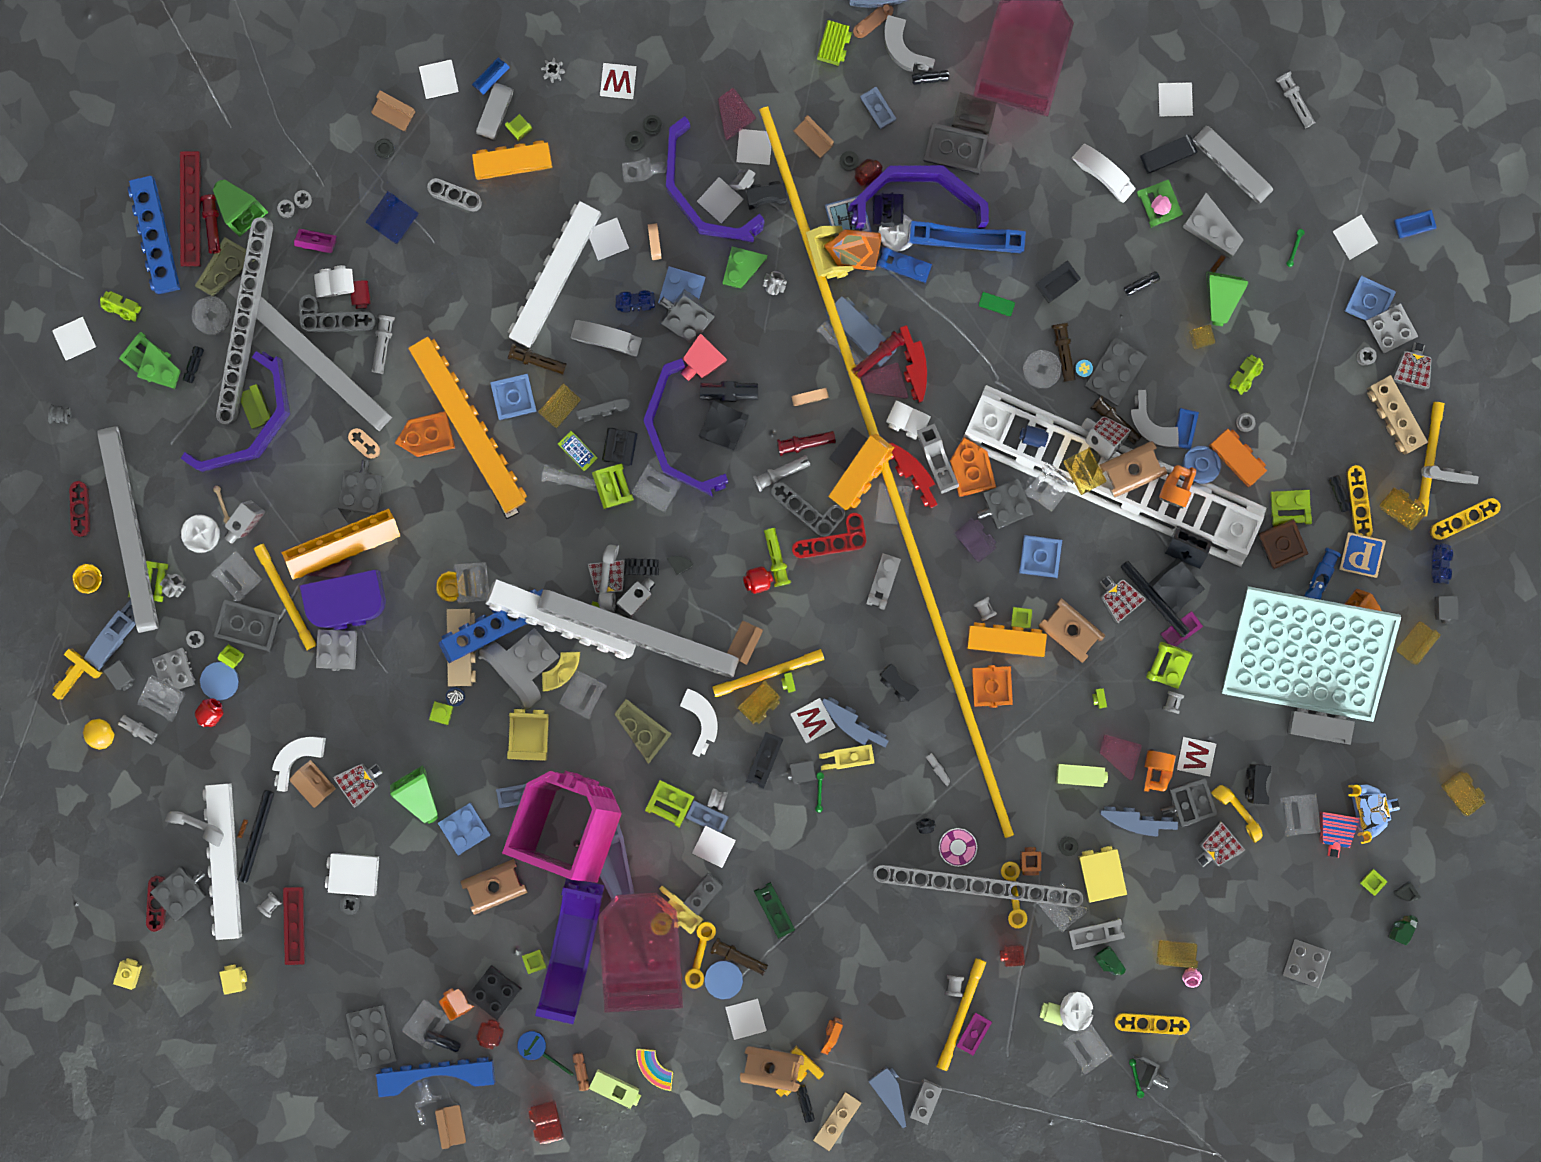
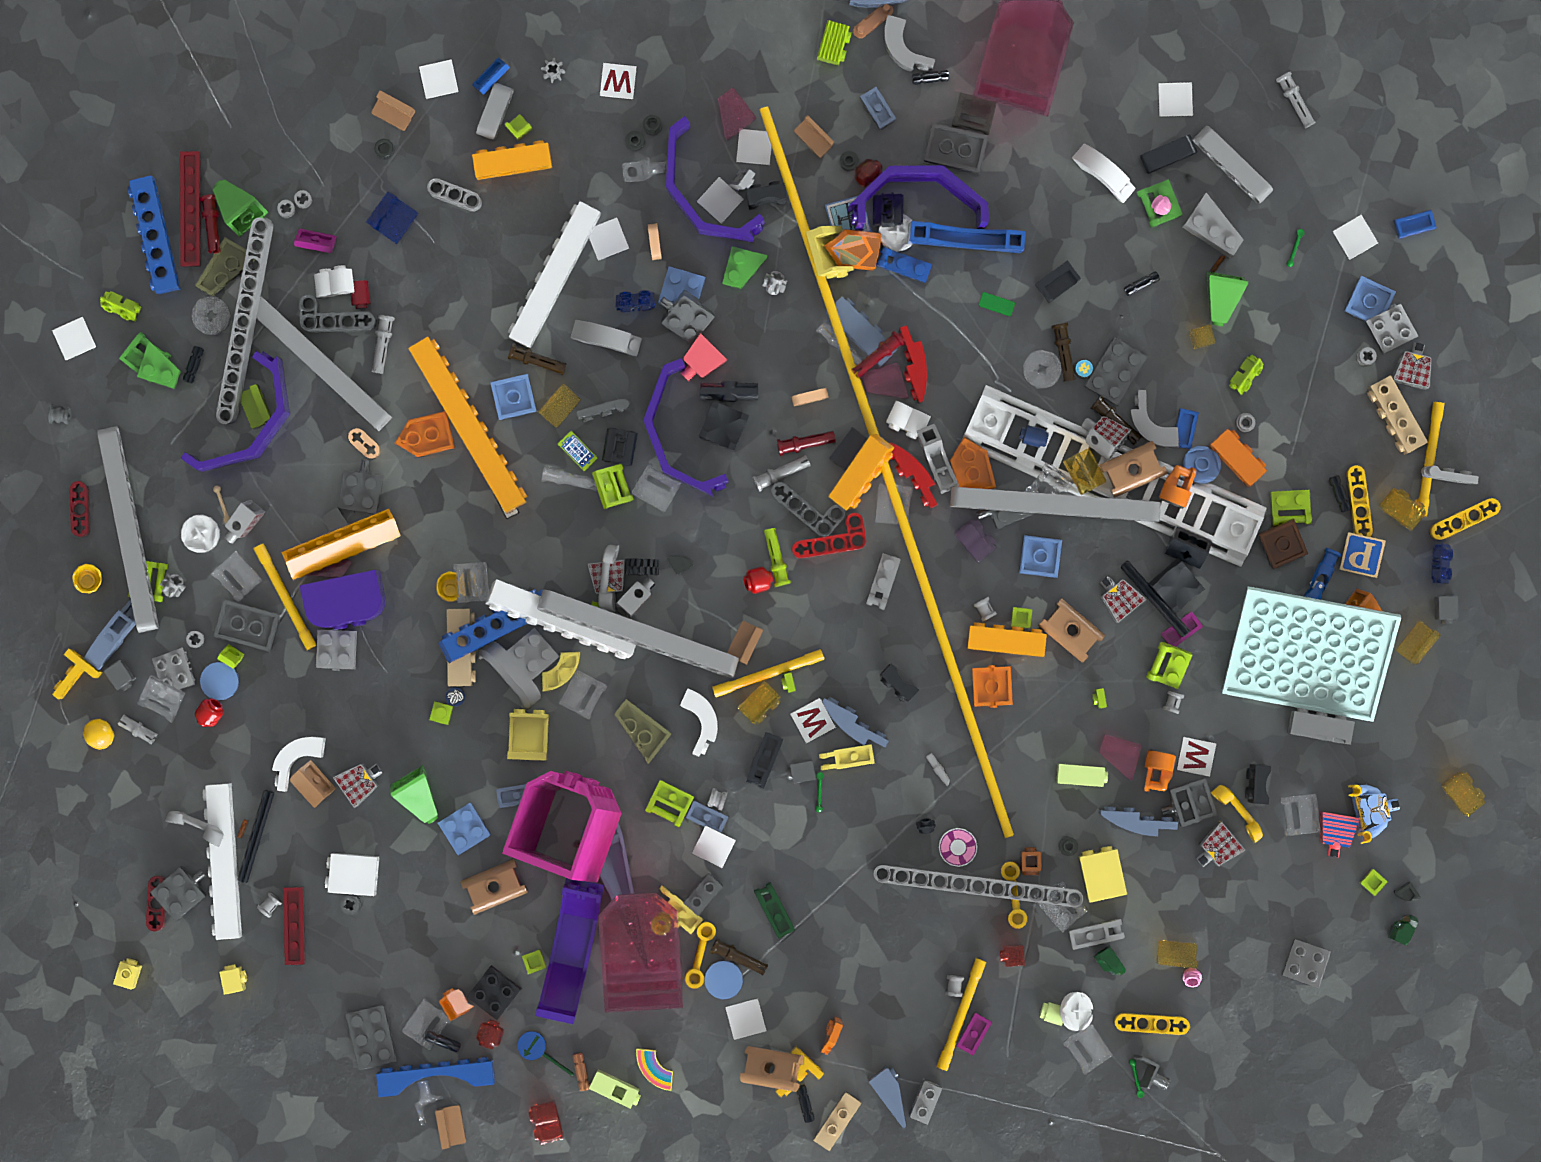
(1055, 504): none -> light grey beam

